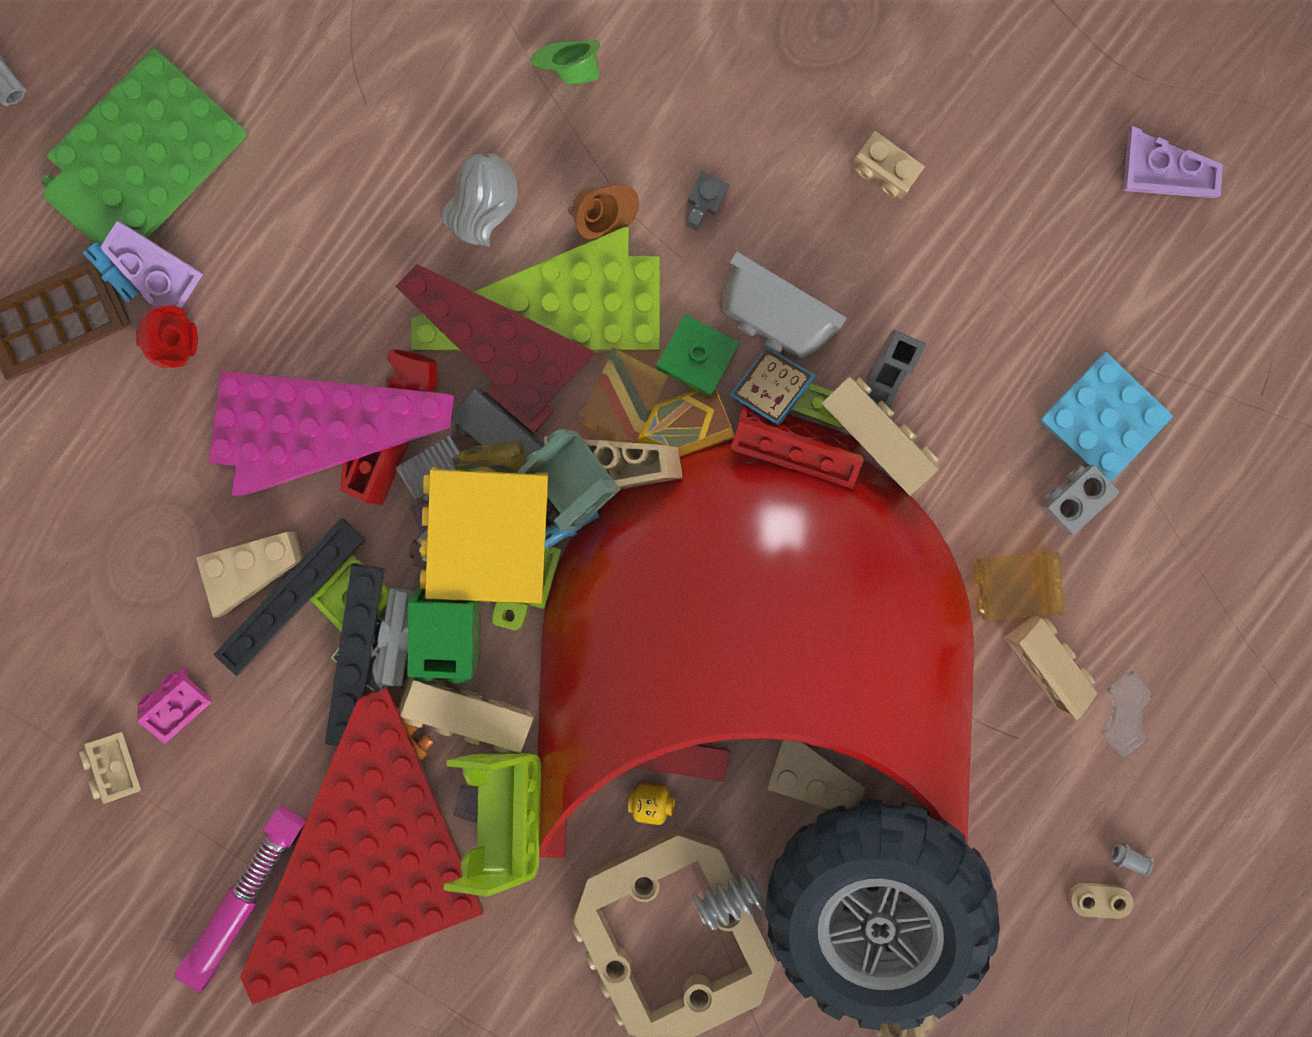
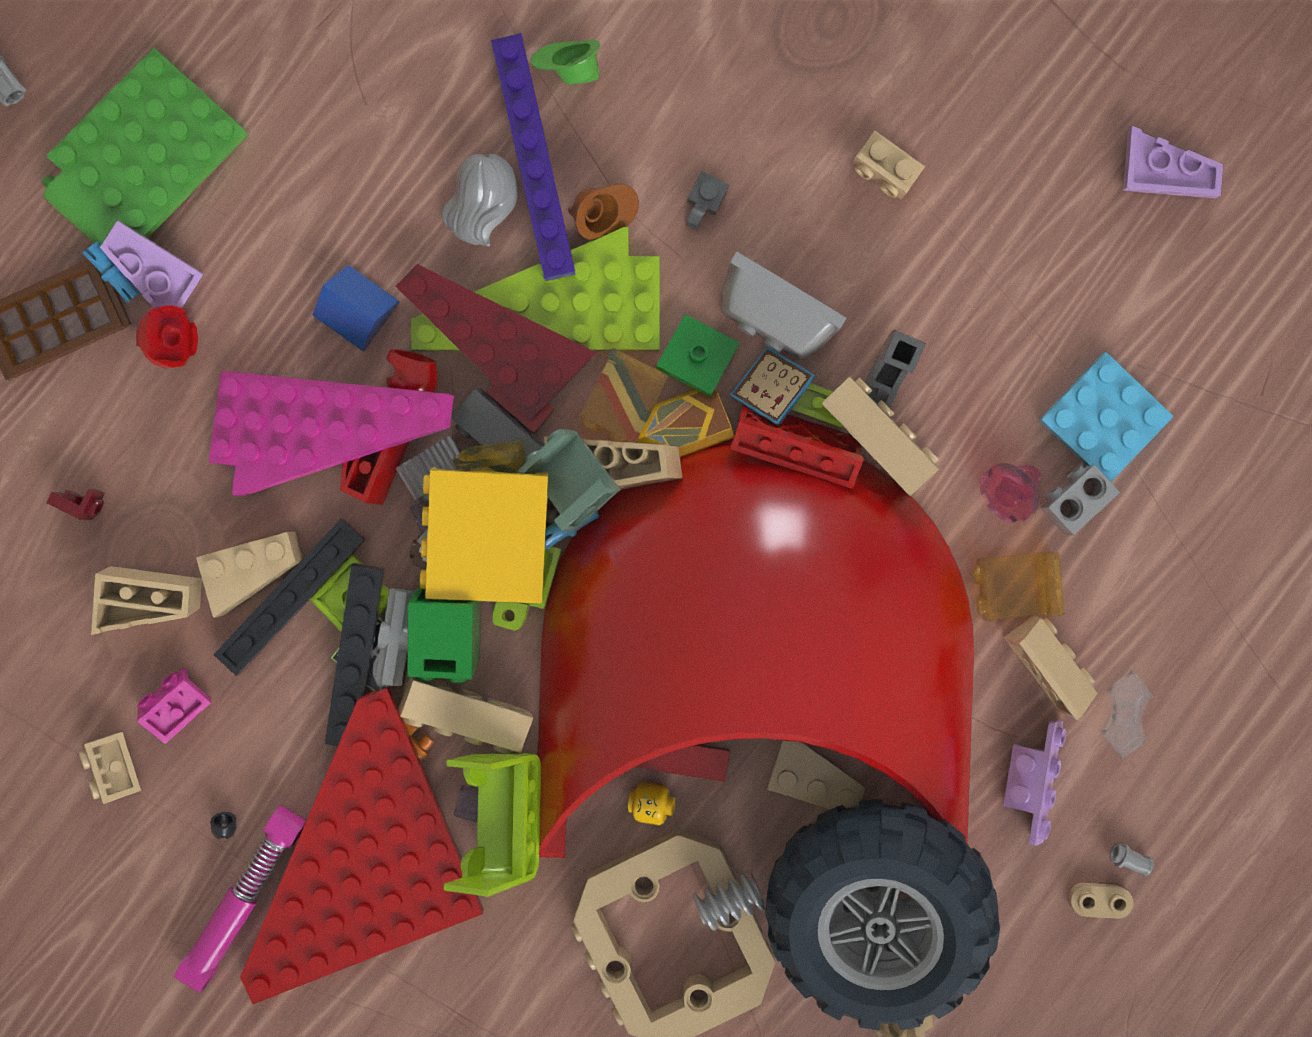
(76, 505): none -> dark red bracket
(141, 597): none -> tan wedge
(220, 819): none -> black hinge
(354, 307): none -> blue slope
(533, 157): none -> dark purple plate
(1012, 491): none -> clear pink tile
(1032, 780): none -> lavender bracket

